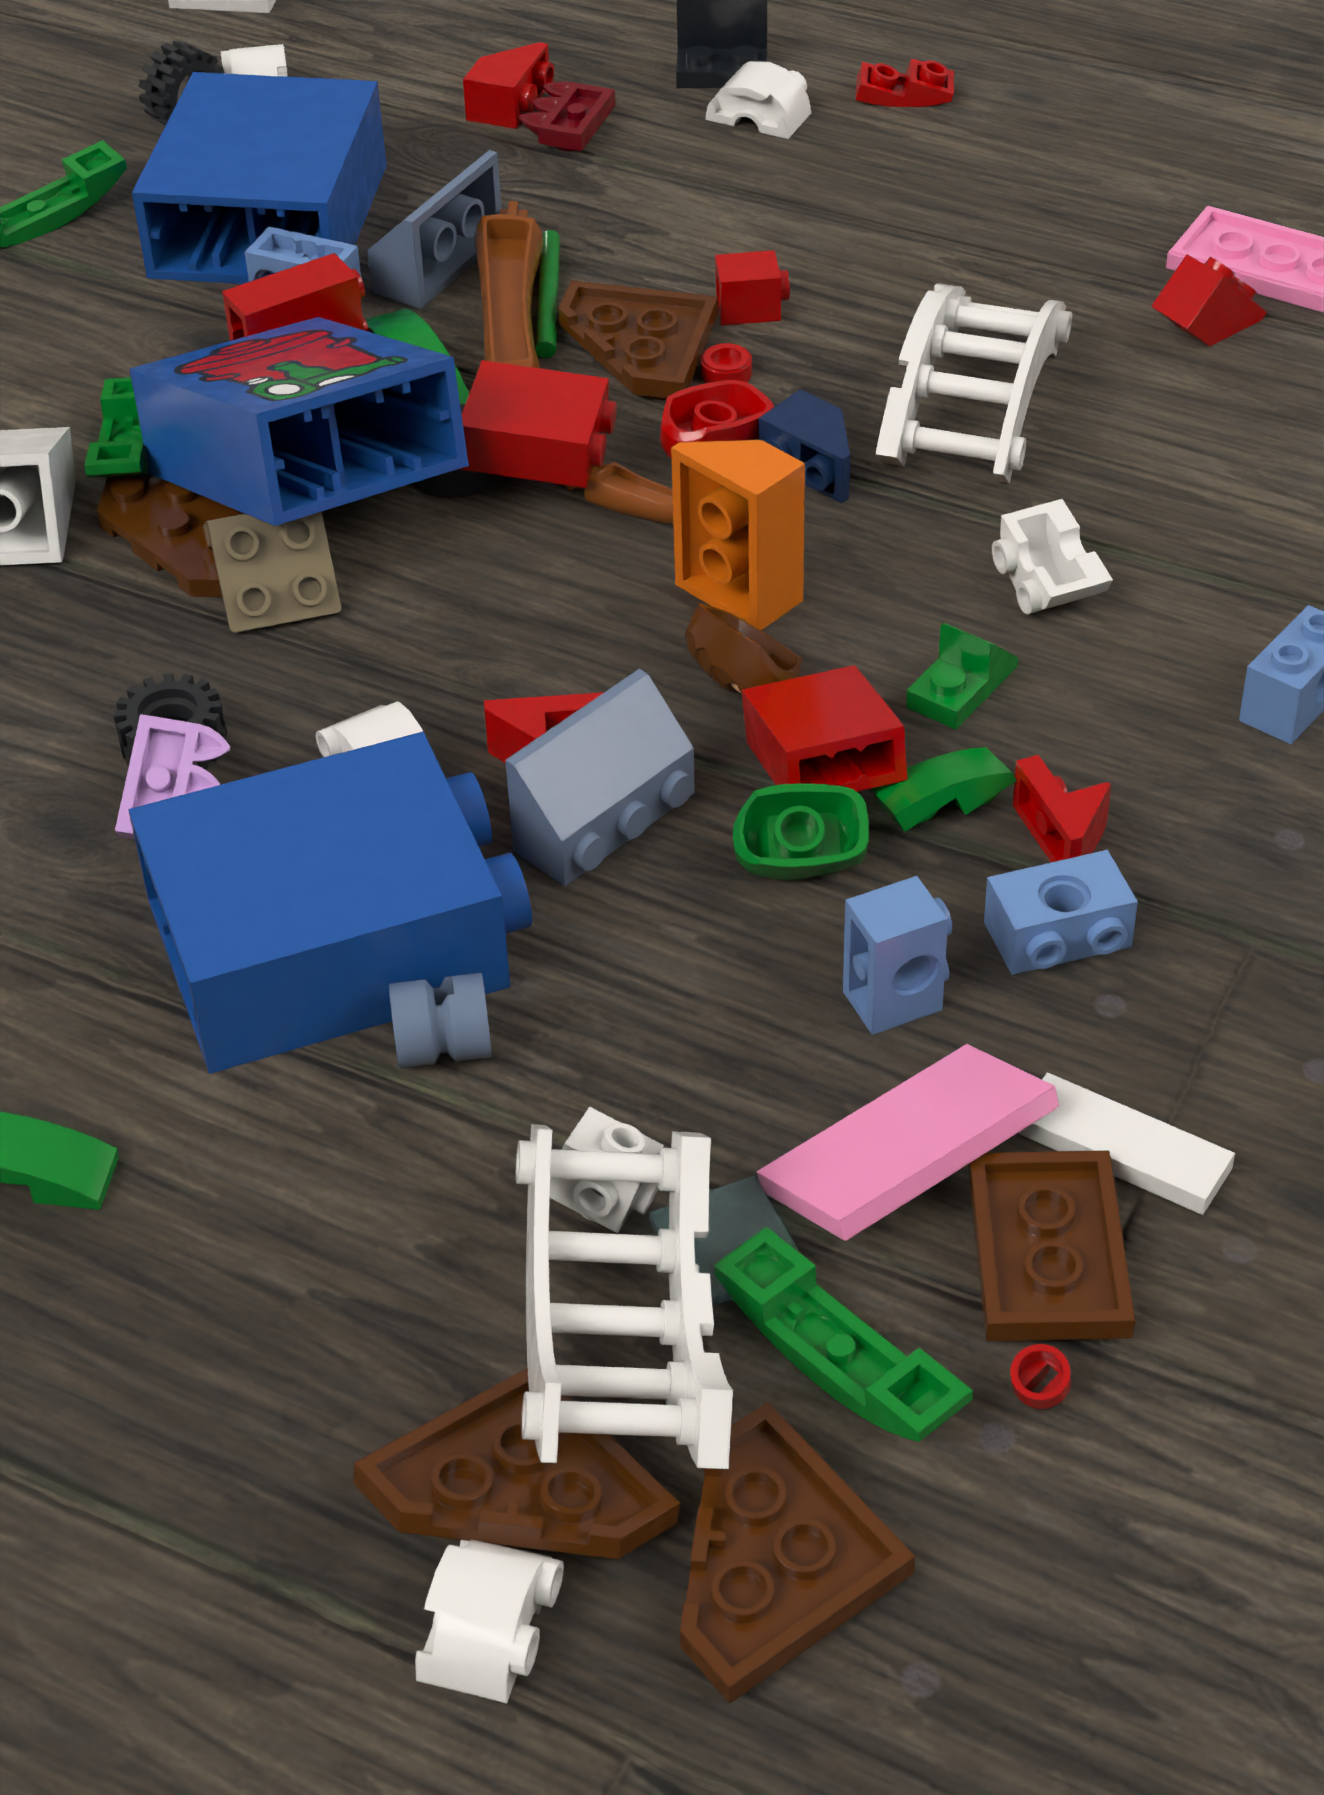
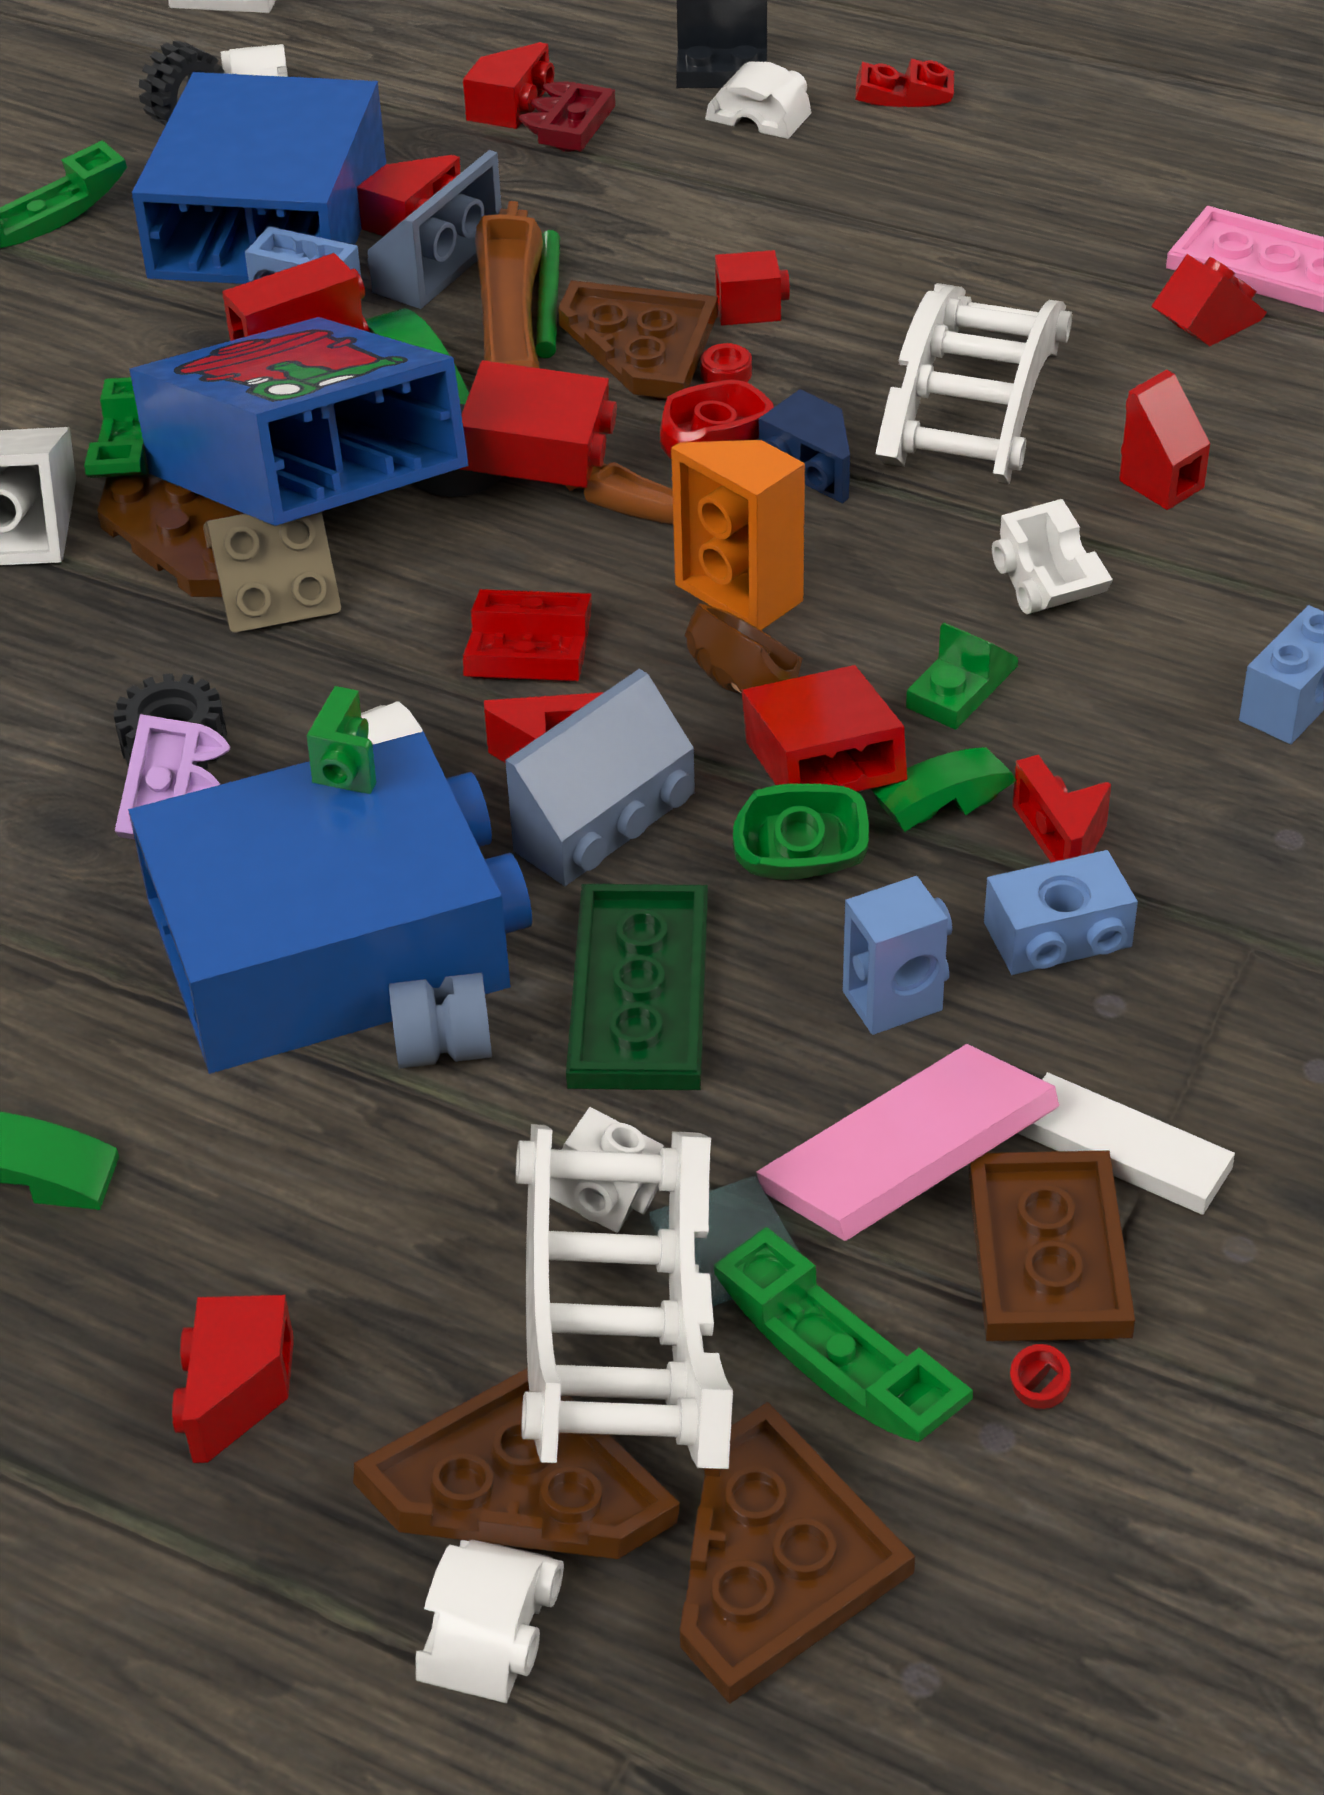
(235, 1369): none -> red slope
(340, 744): none -> green bracket
(401, 189): none -> red slope
(528, 635): none -> red slope
(638, 988): none -> dark green tile
(1163, 443): none -> red slope

